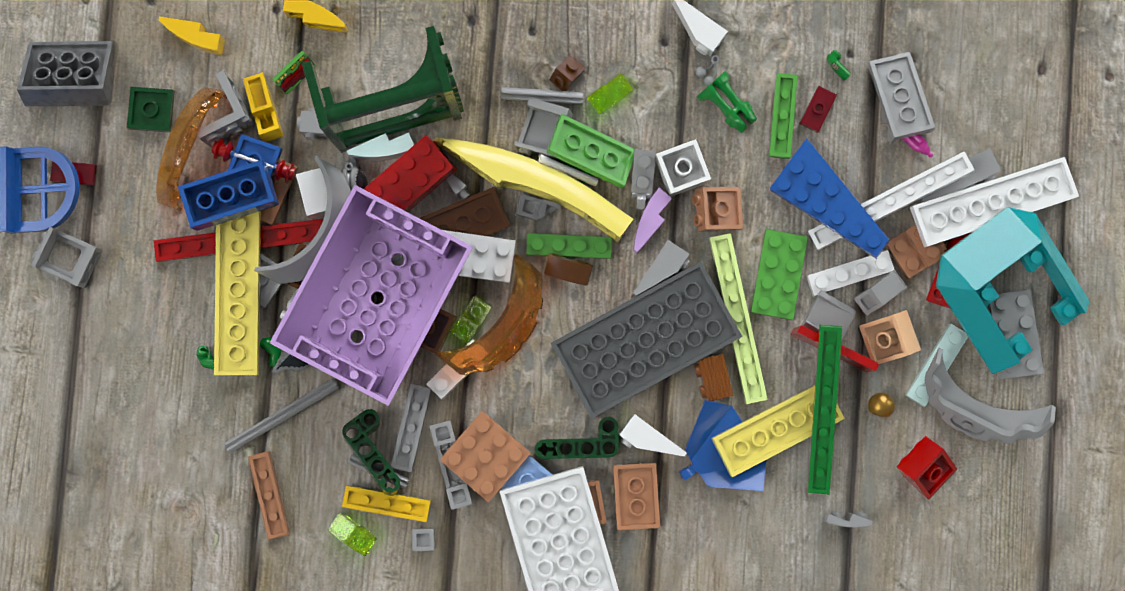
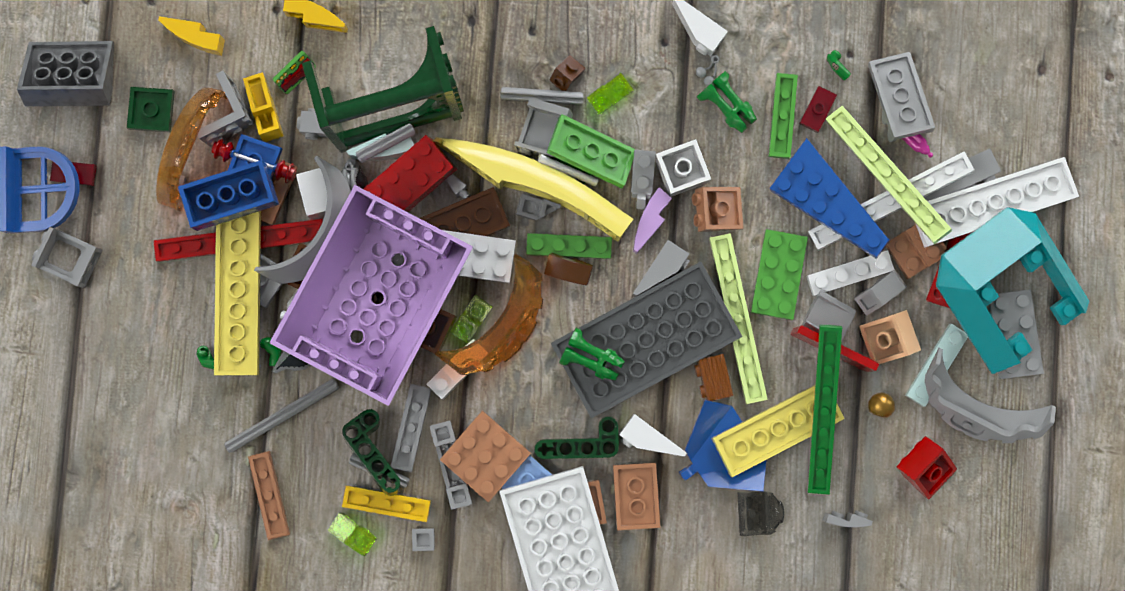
(385, 143): none -> light grey axle
(598, 366): none -> green piece
(759, 513): none -> clear smoke slope
(888, 175): none -> yellowish green plate

